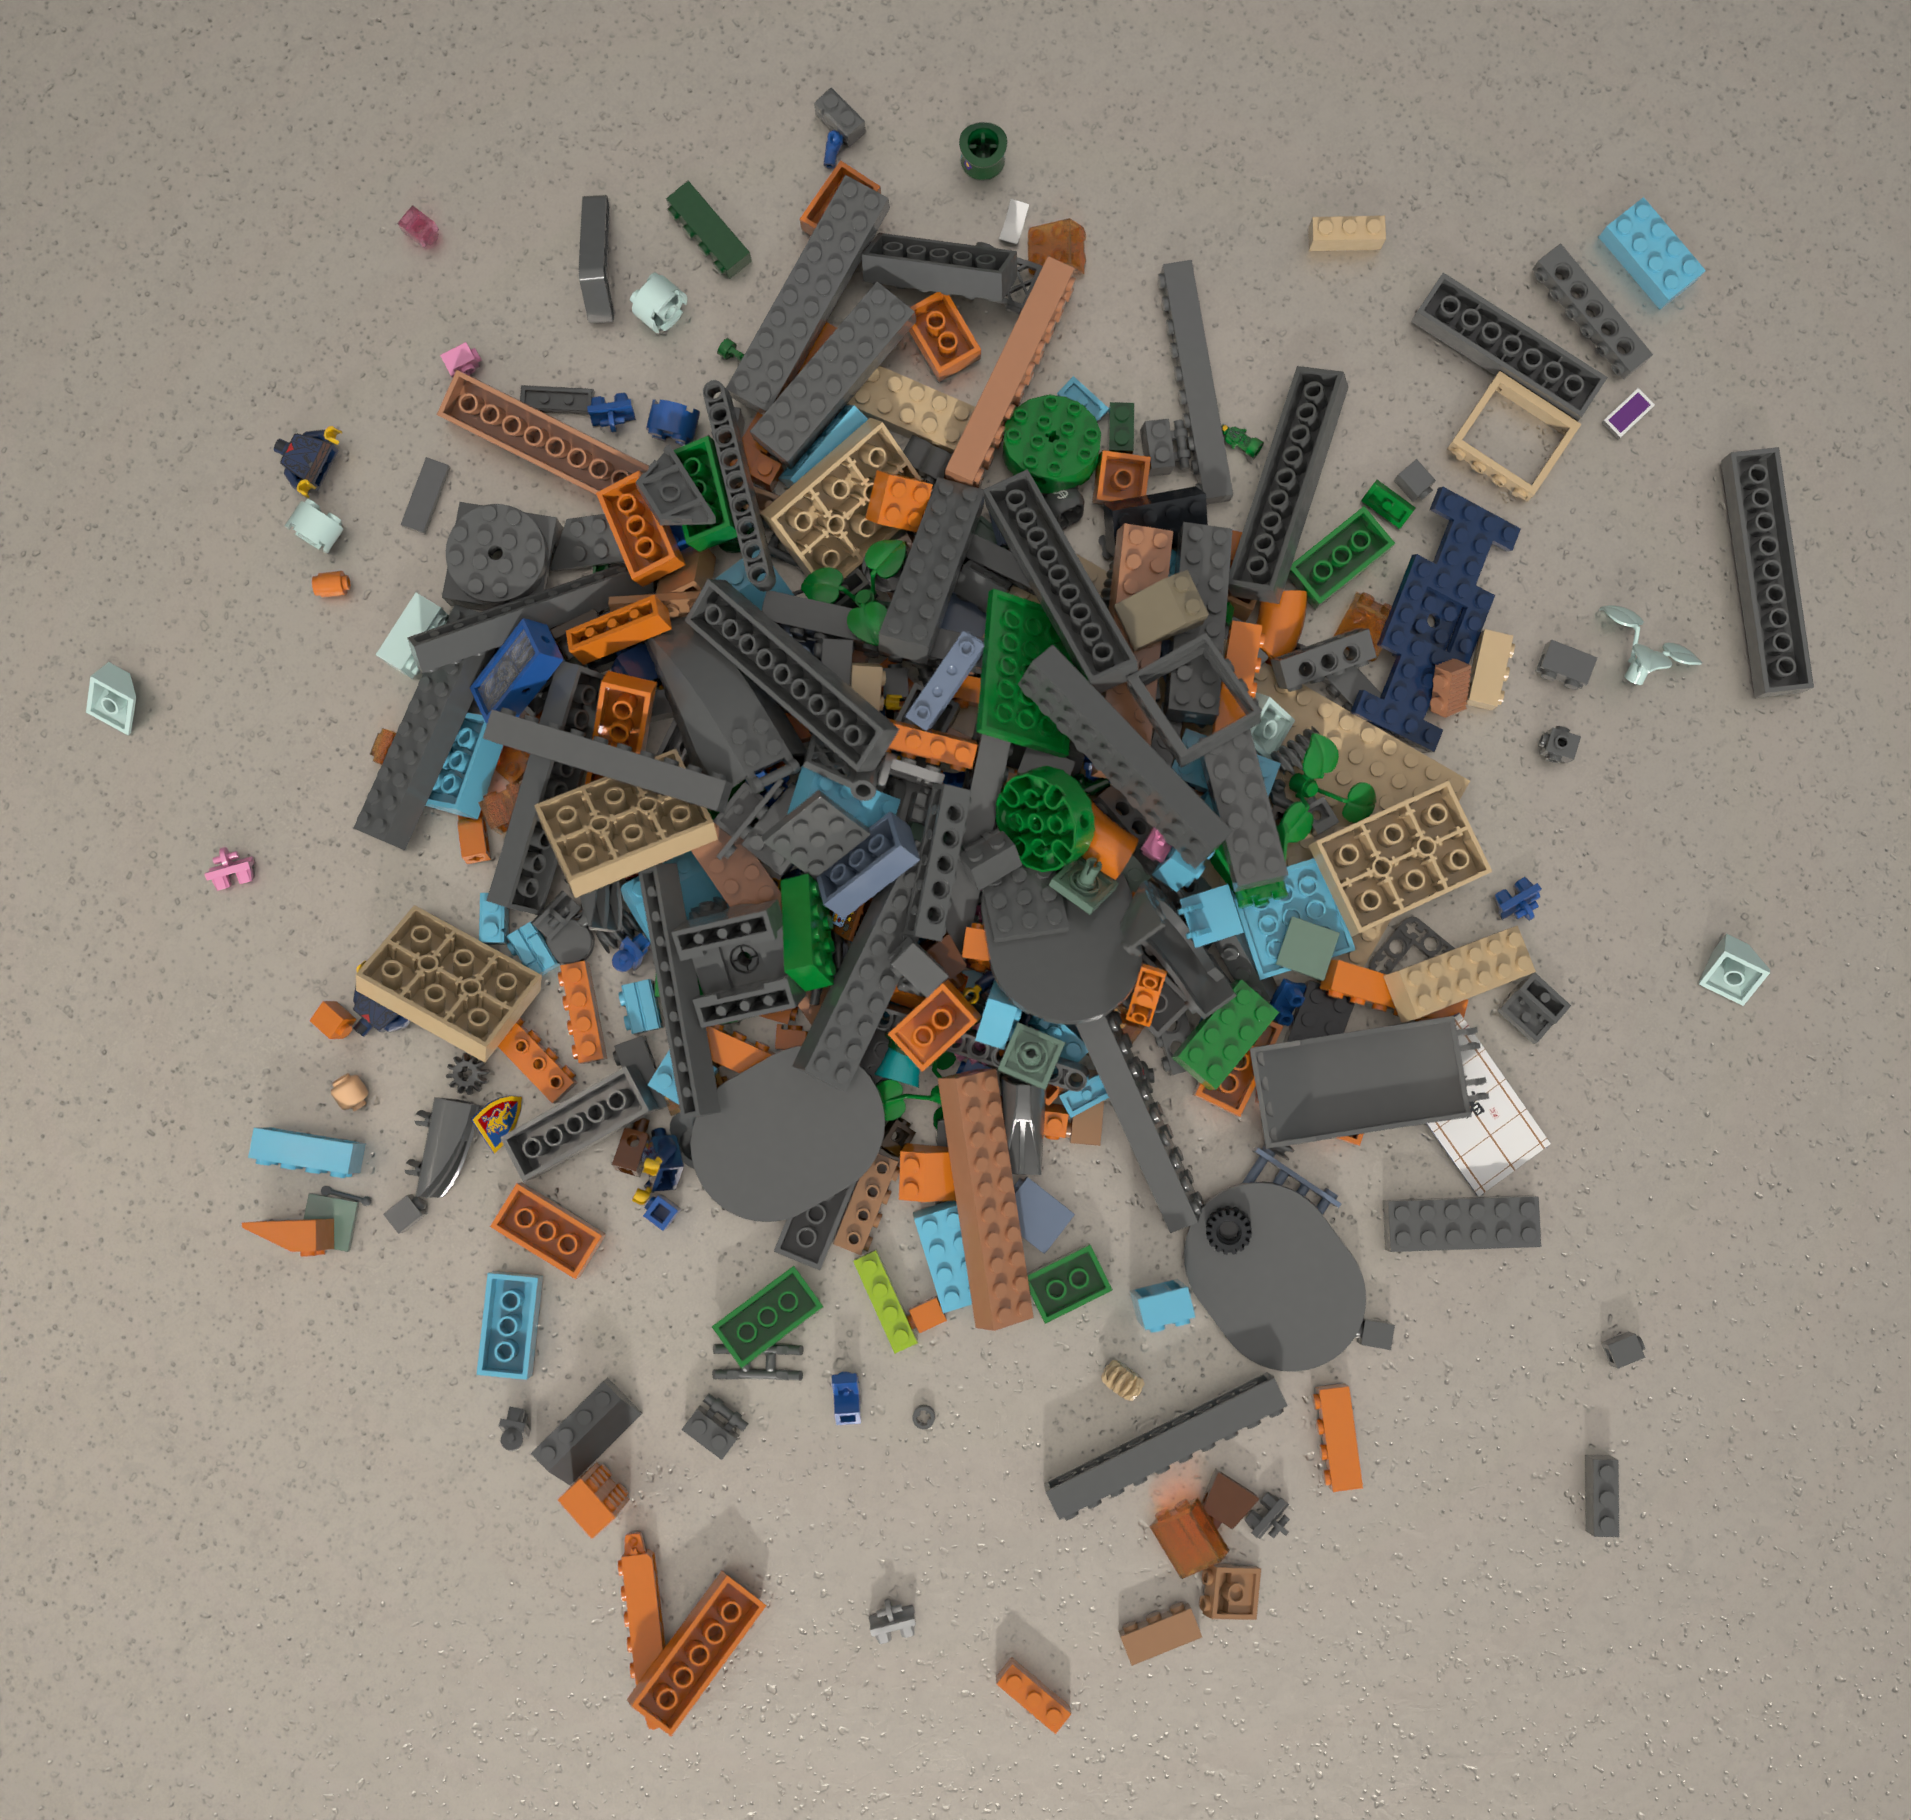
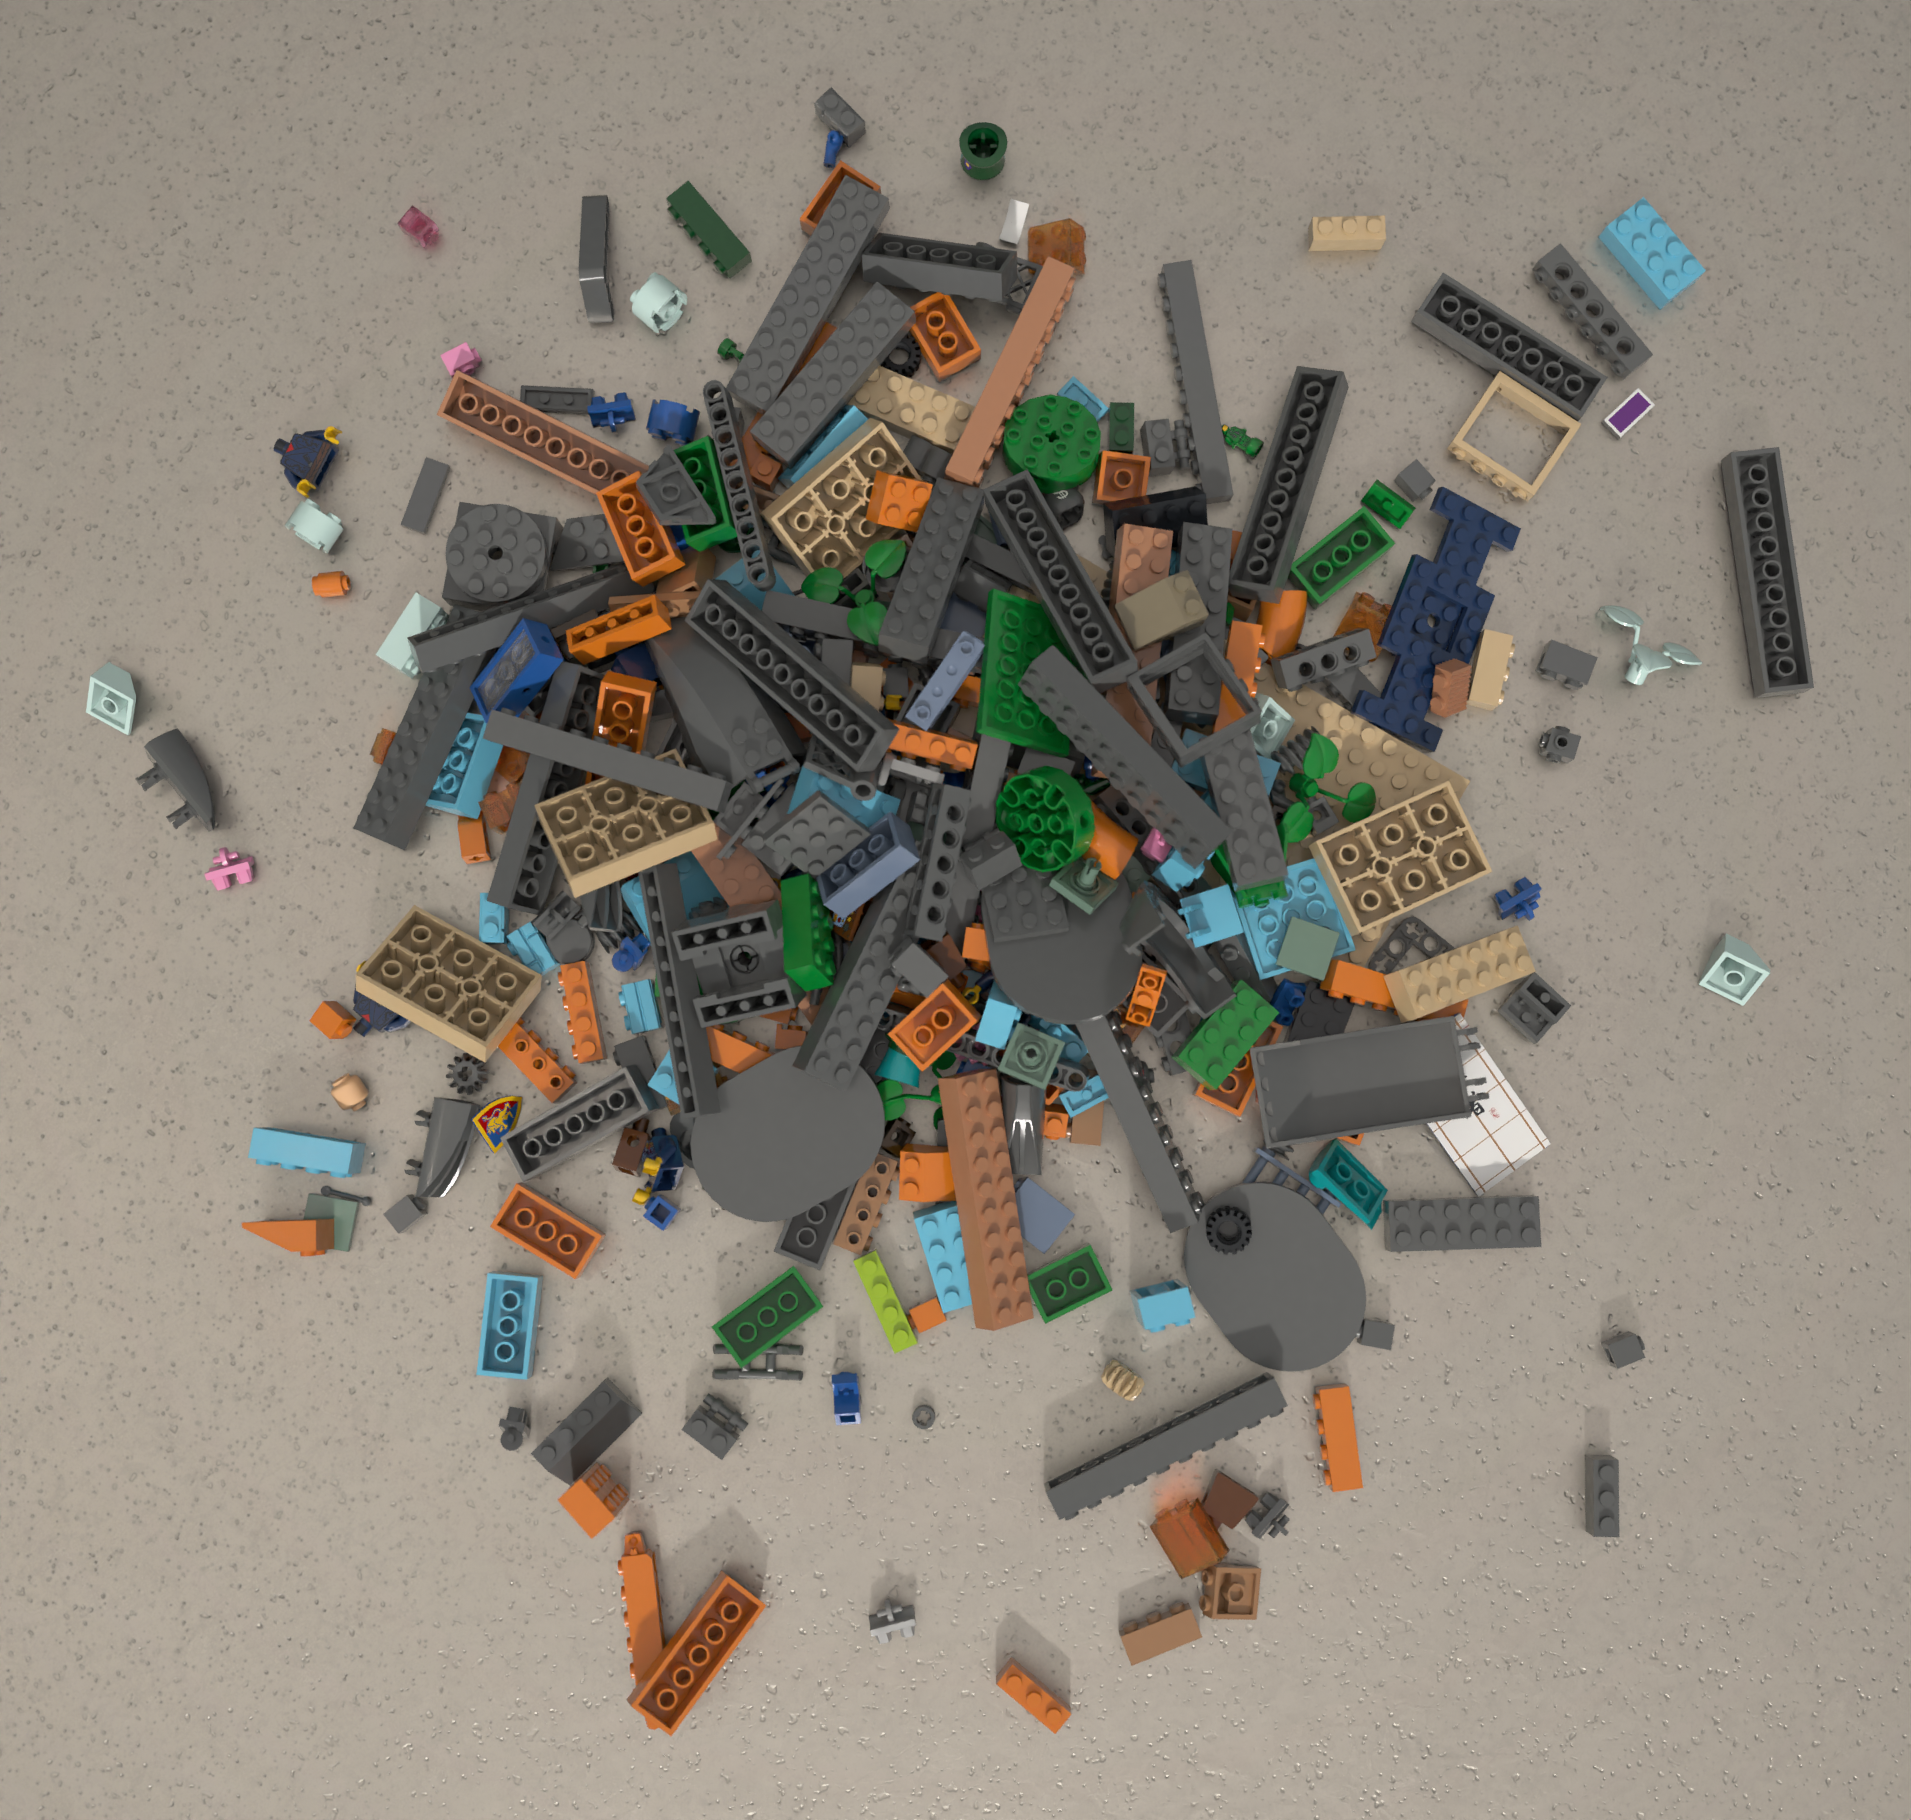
(179, 765): none -> dark grey piece
(913, 361): none -> black tyre
(1348, 1181): none -> teal slope

